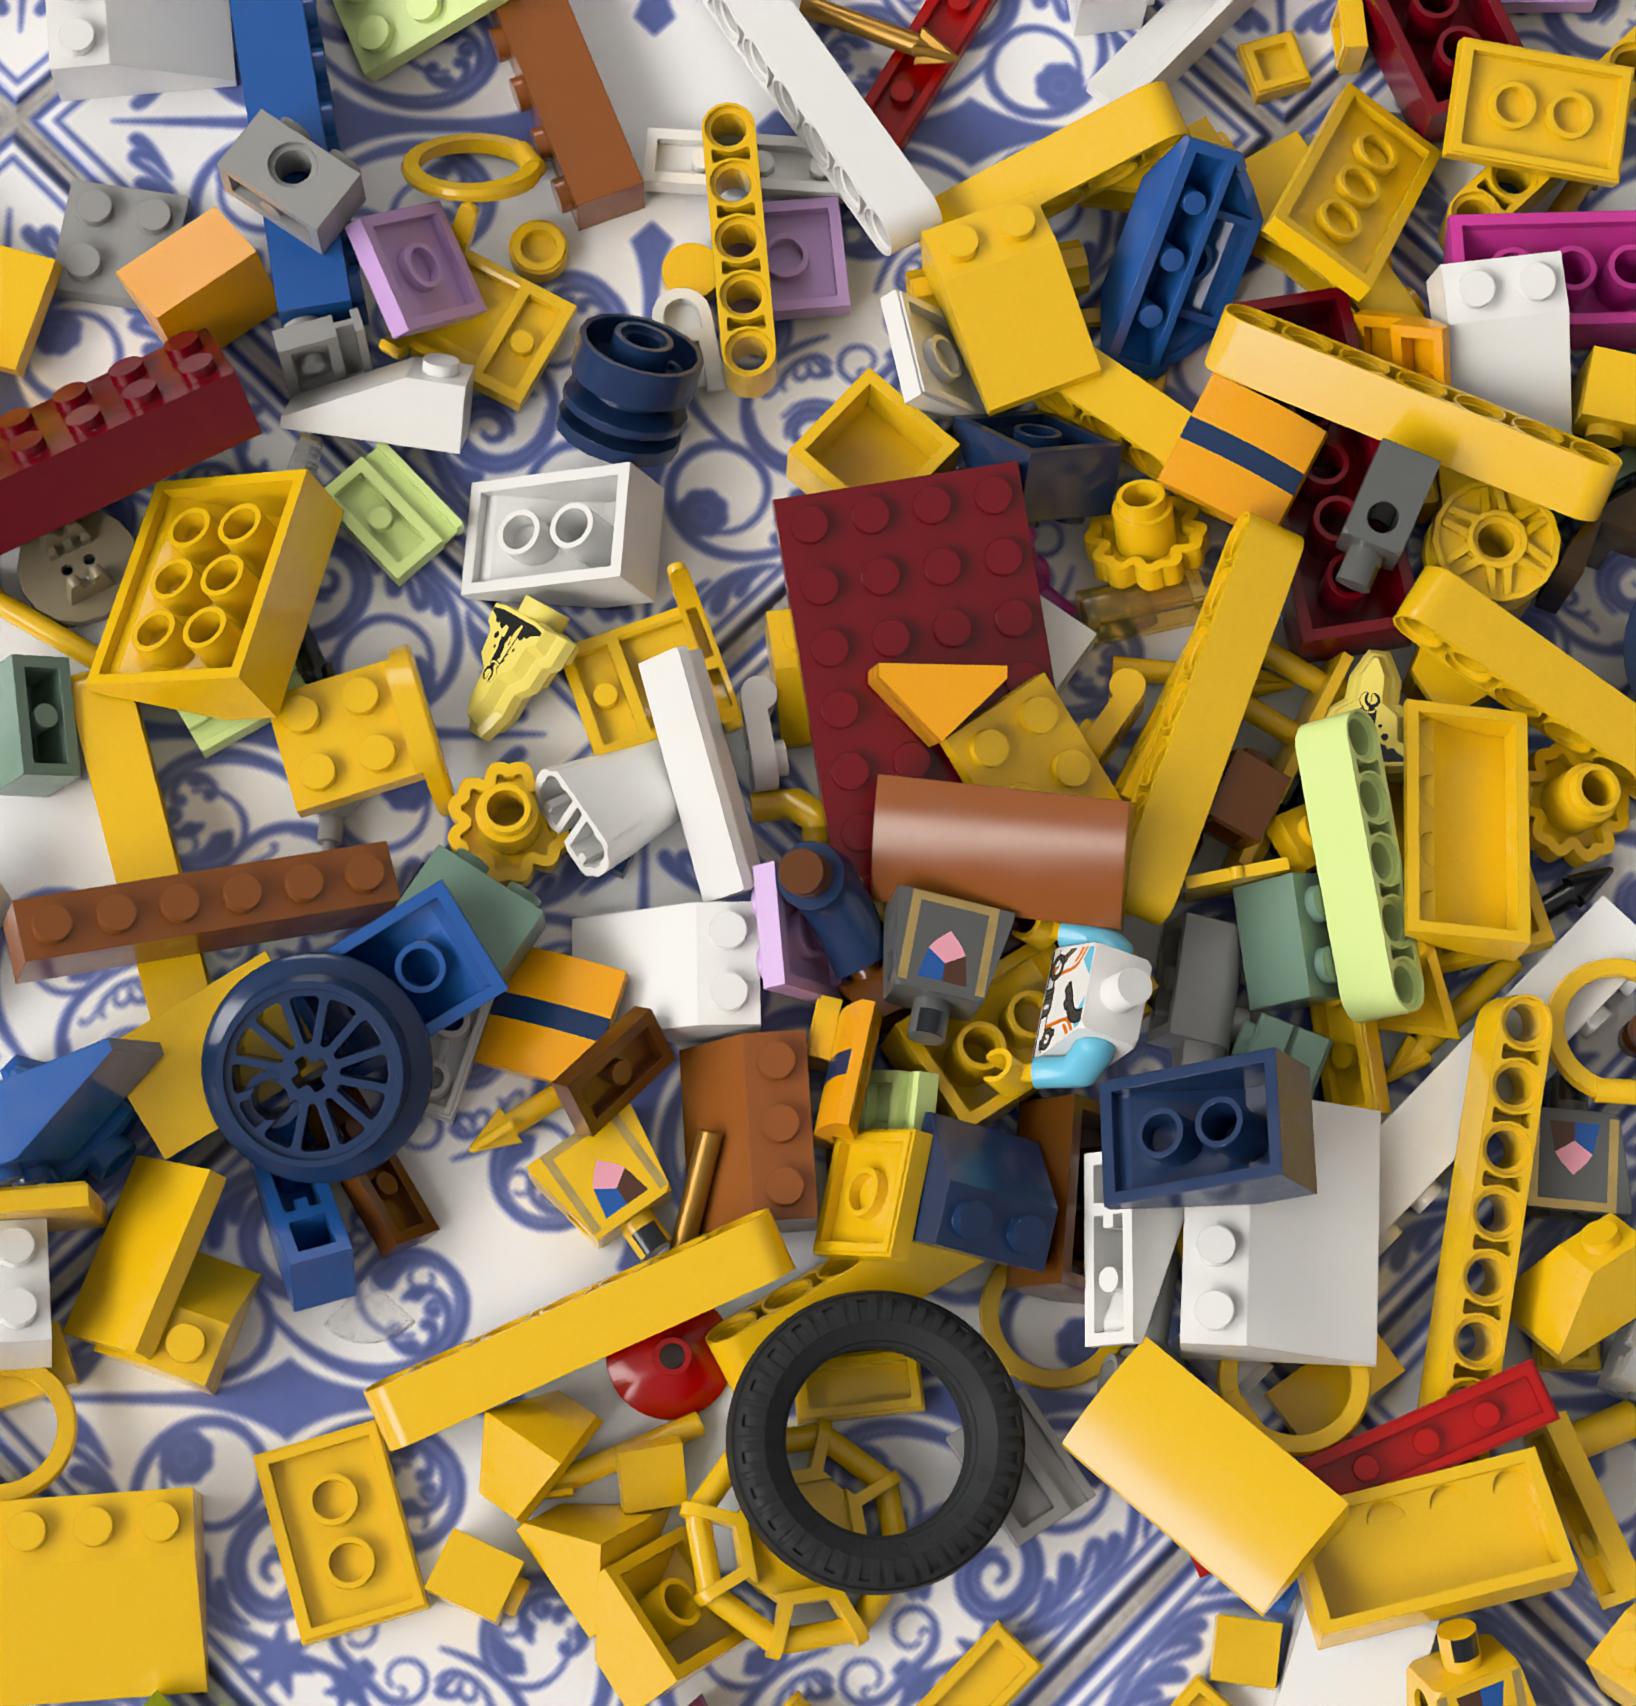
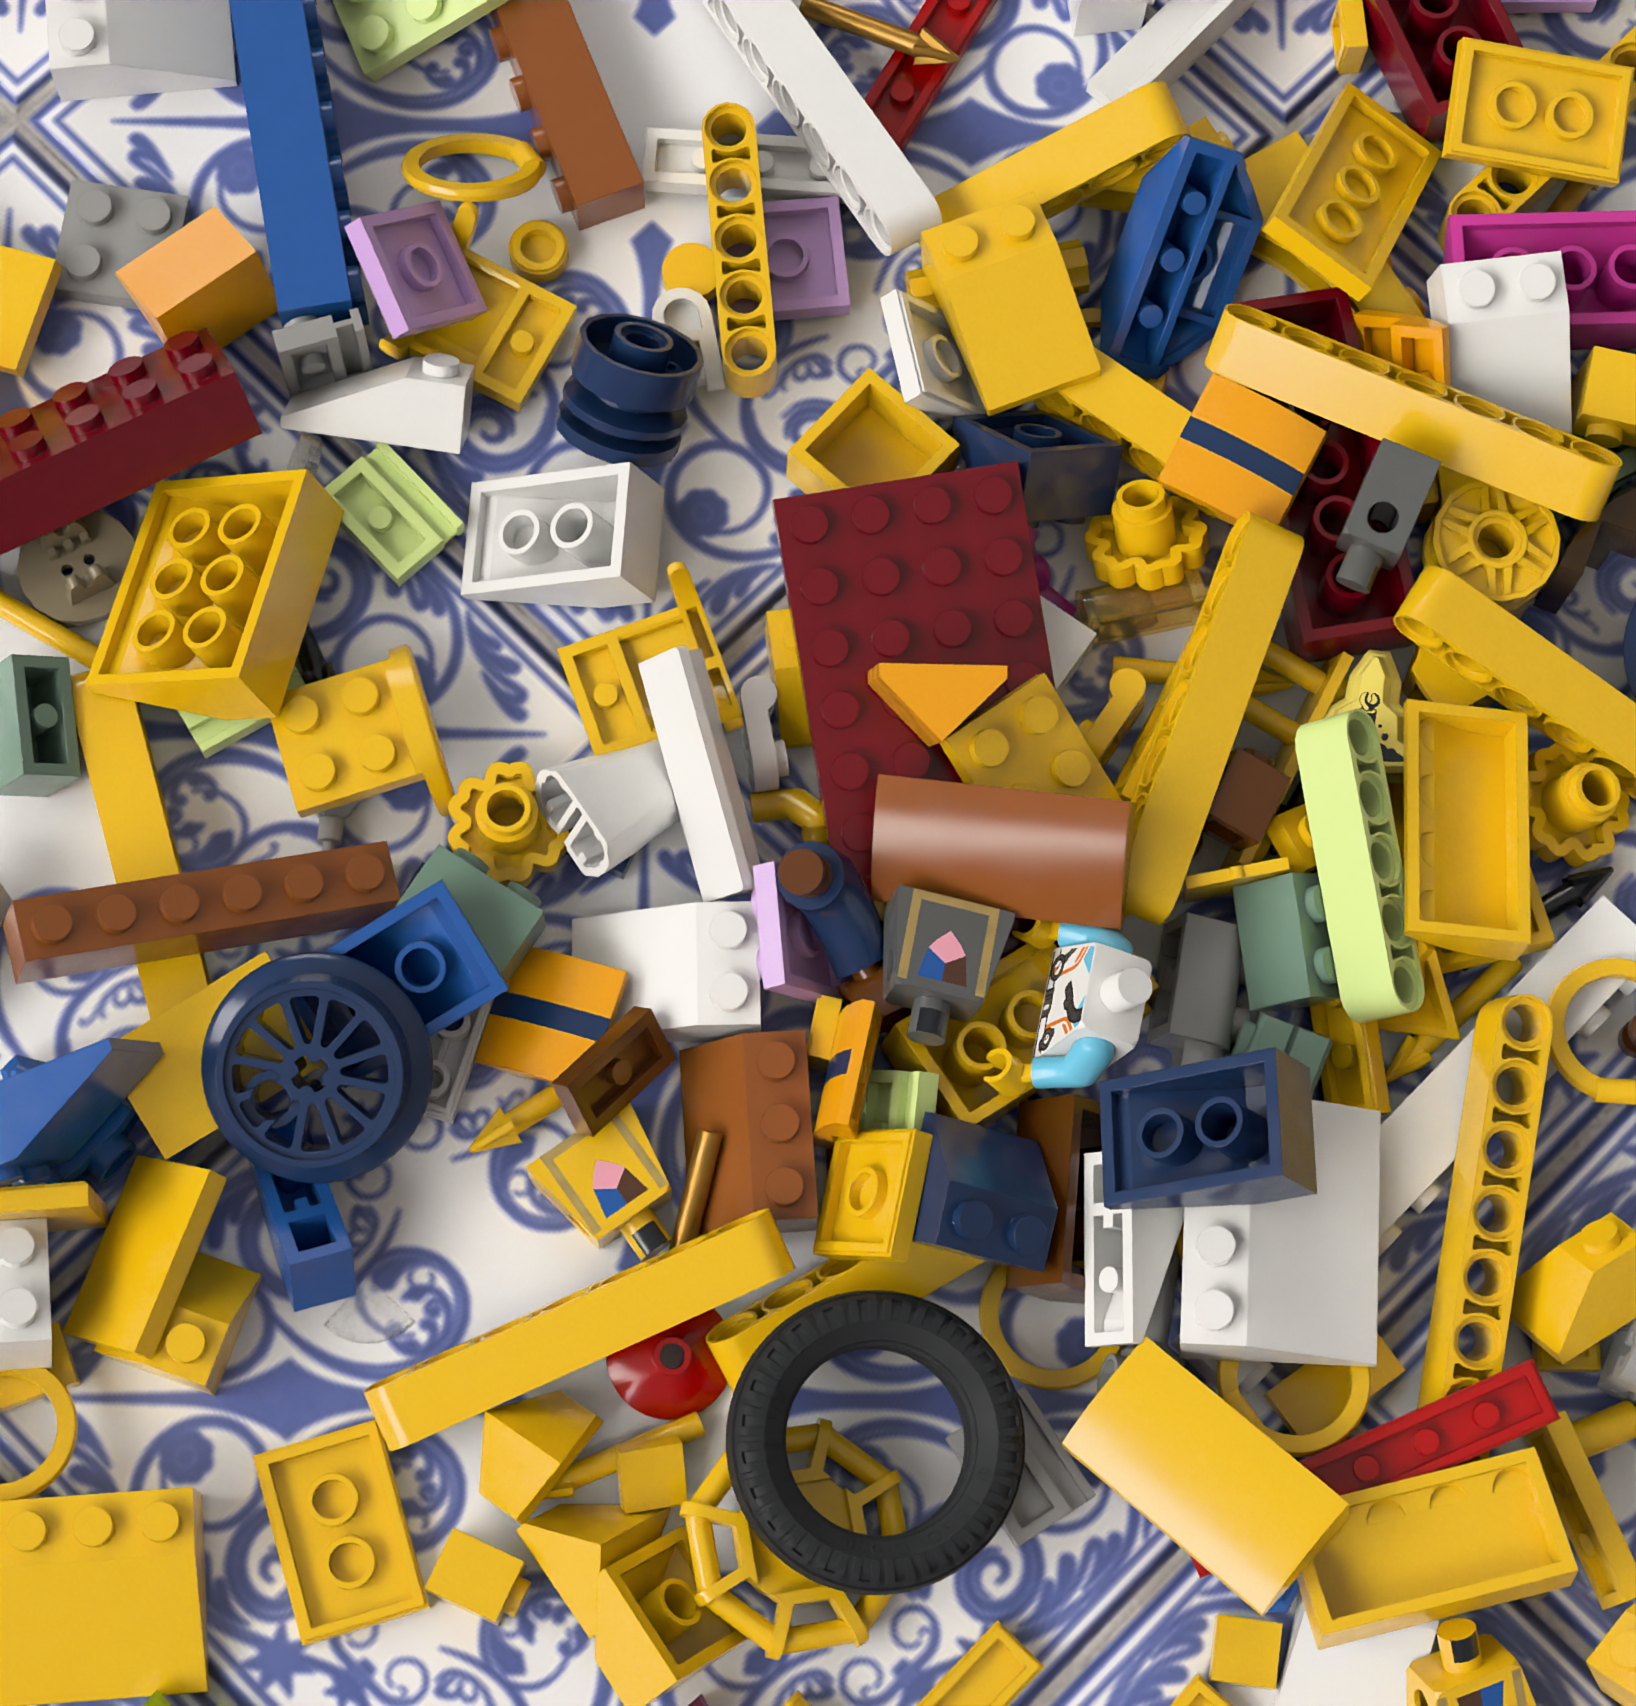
(308, 210): light grey brick -> none
(383, 1196): reddish brown plate -> none
(518, 661): light yellow rock -> none
(861, 1388): yellow tile -> none
(1273, 67): yellow tile -> none
(1577, 1161): dark grey torso -> none

